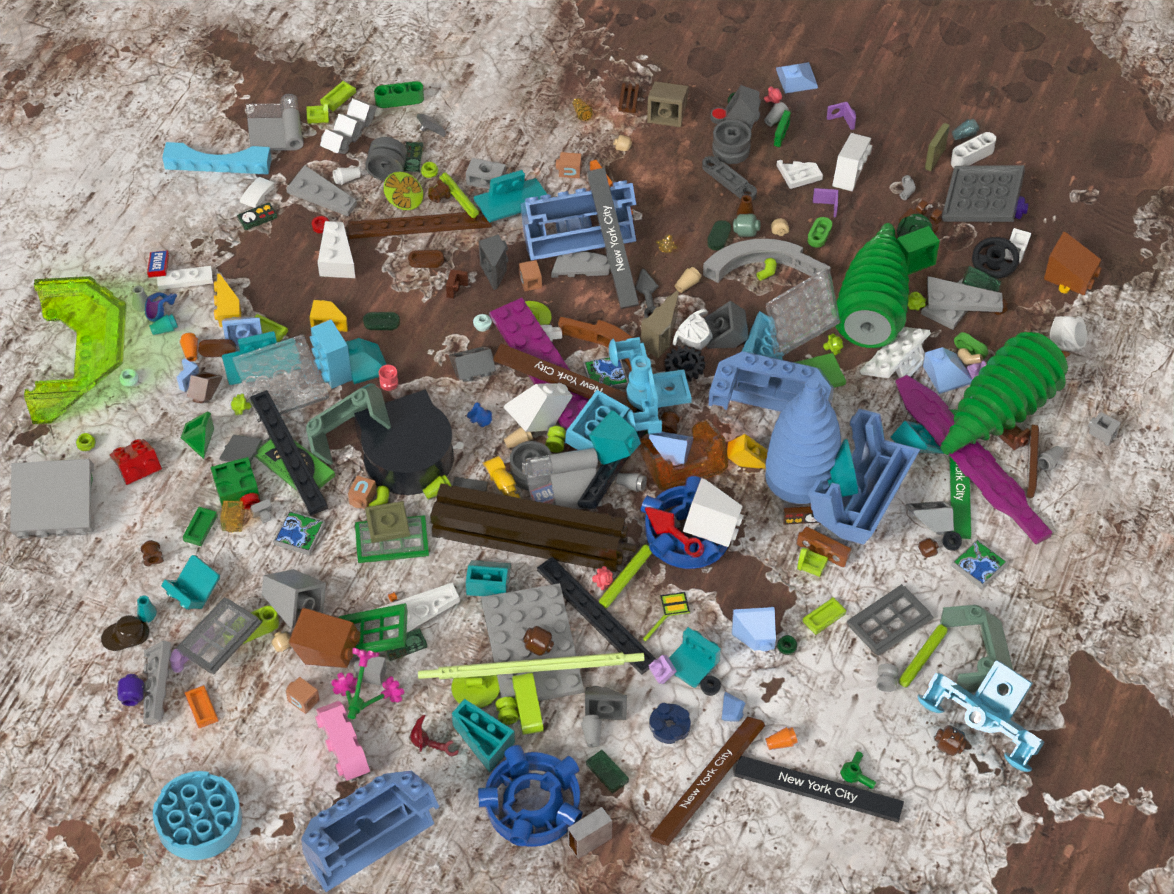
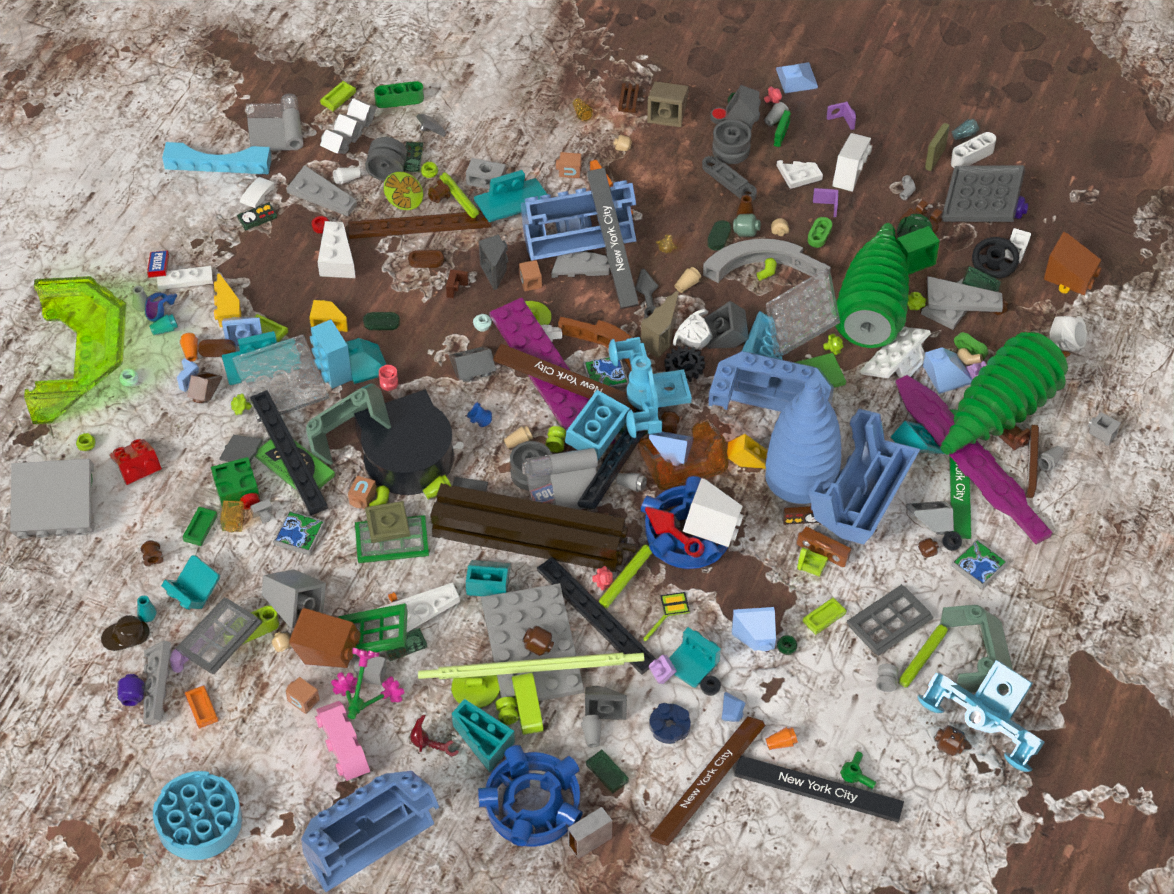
(198, 433): green slope -> none
(318, 114): lime tile -> none
(501, 477): yellow piece -> none
(539, 406): white slope -> none
(614, 438): teal slope -> none
(844, 472): teal slope -> none

